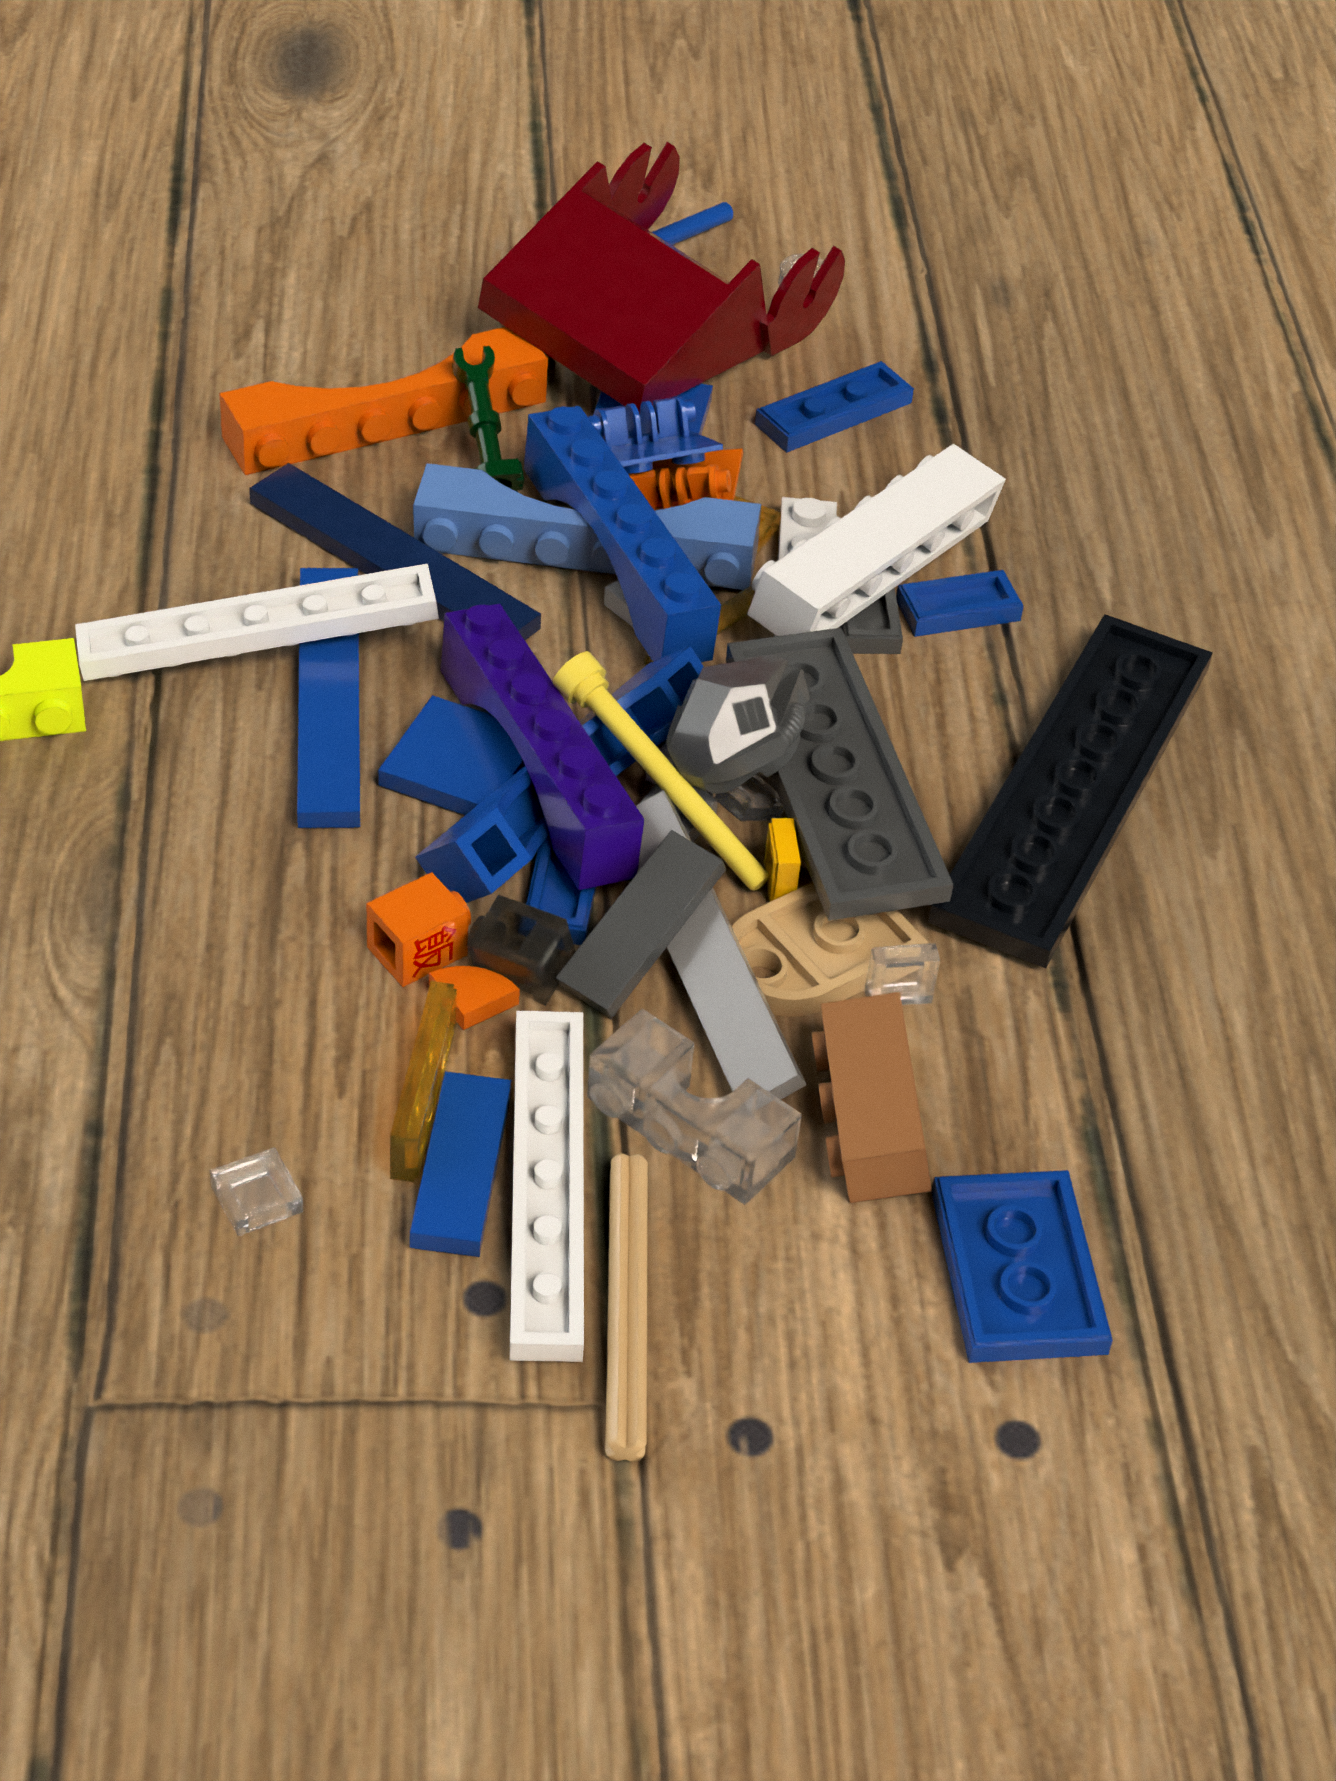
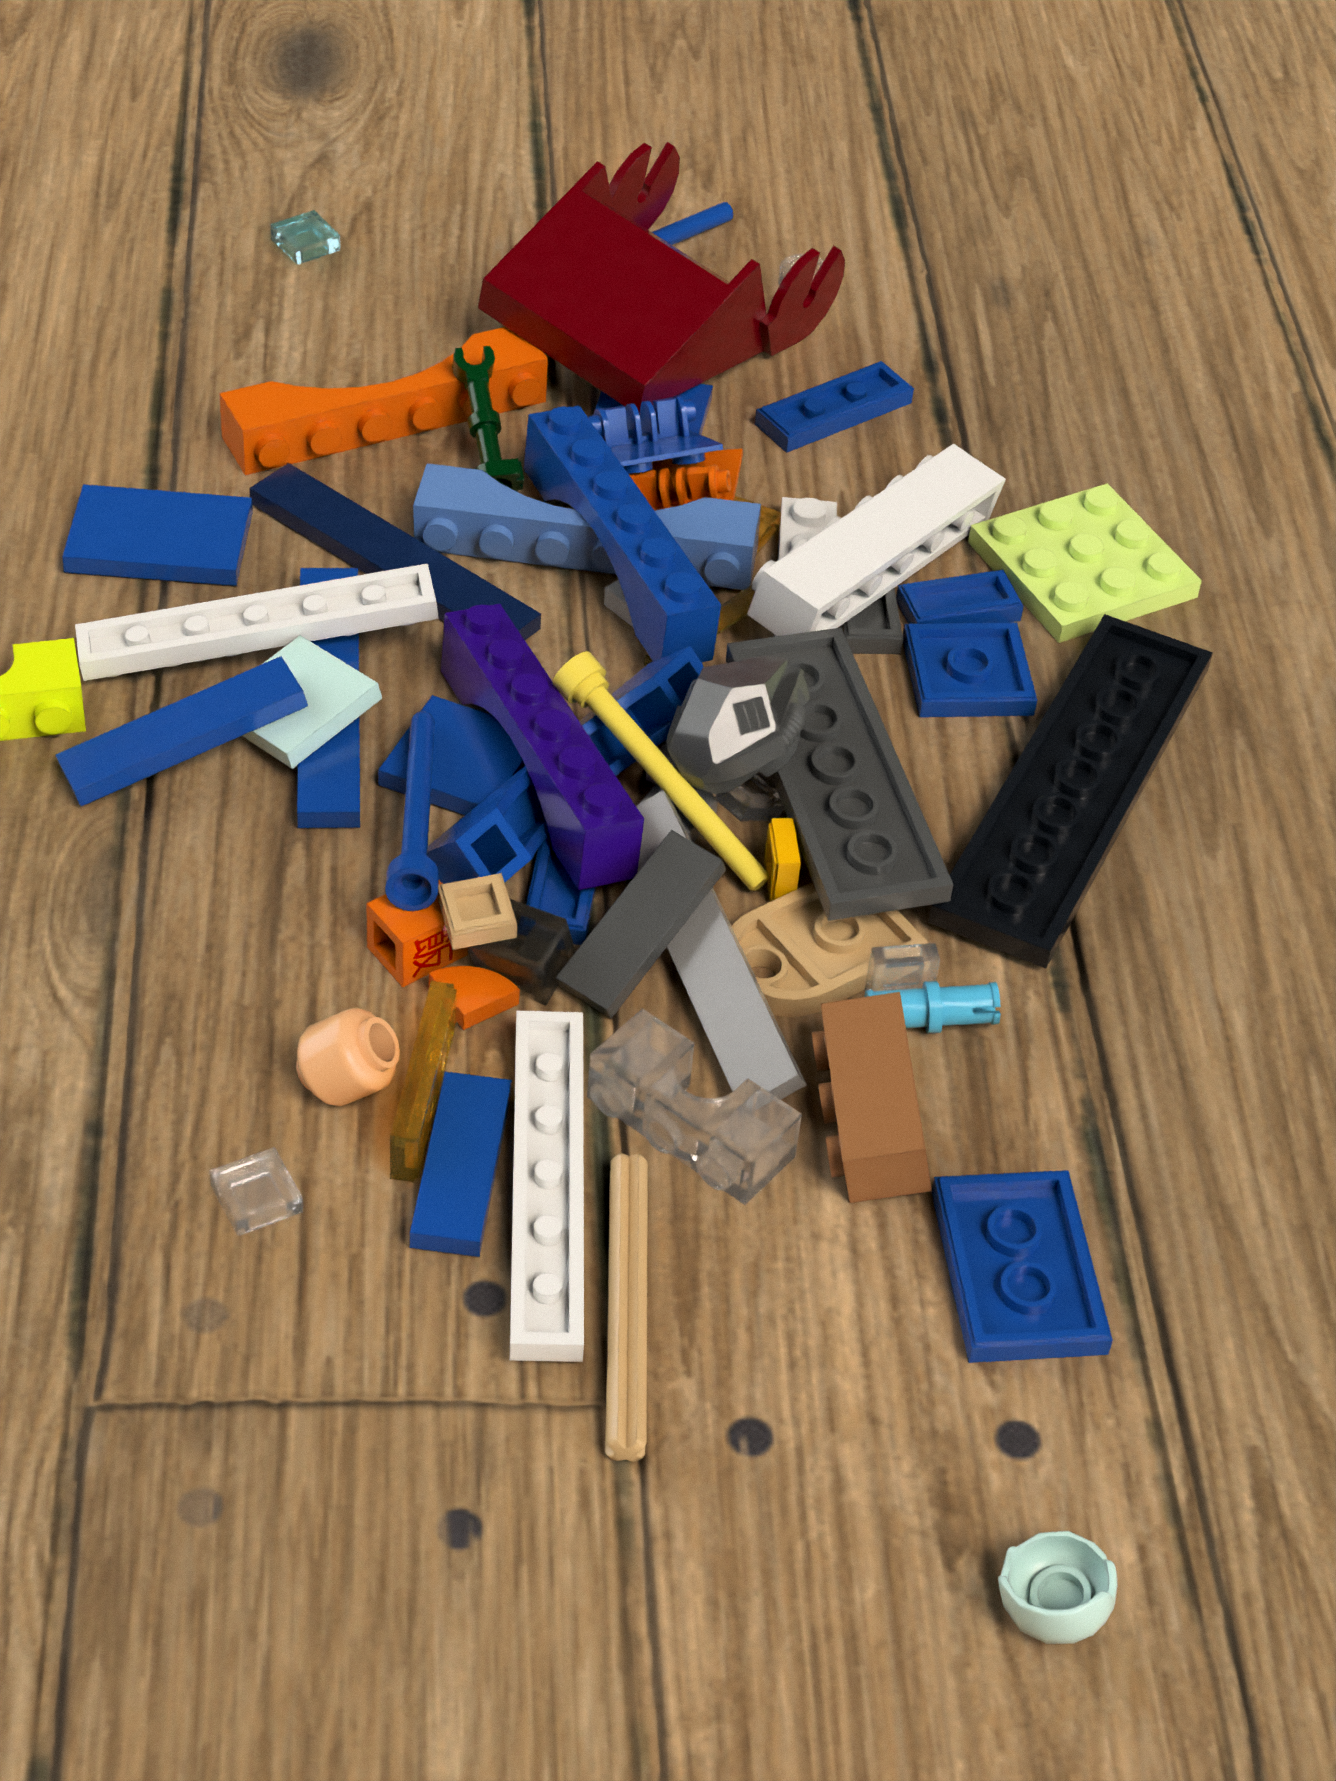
(158, 535): none -> blue tile
(181, 730): none -> blue tile
(305, 237): none -> clear light blue tile
(334, 699): none -> light aqua tile
(347, 1056): none -> light nougat head
(413, 876): none -> blue piece
(477, 911): none -> tan tile
(947, 1006): none -> medium azure pin
(969, 670): none -> blue tile
(1058, 1587): none -> light aqua hair
(1084, 561): none -> yellowish green plate

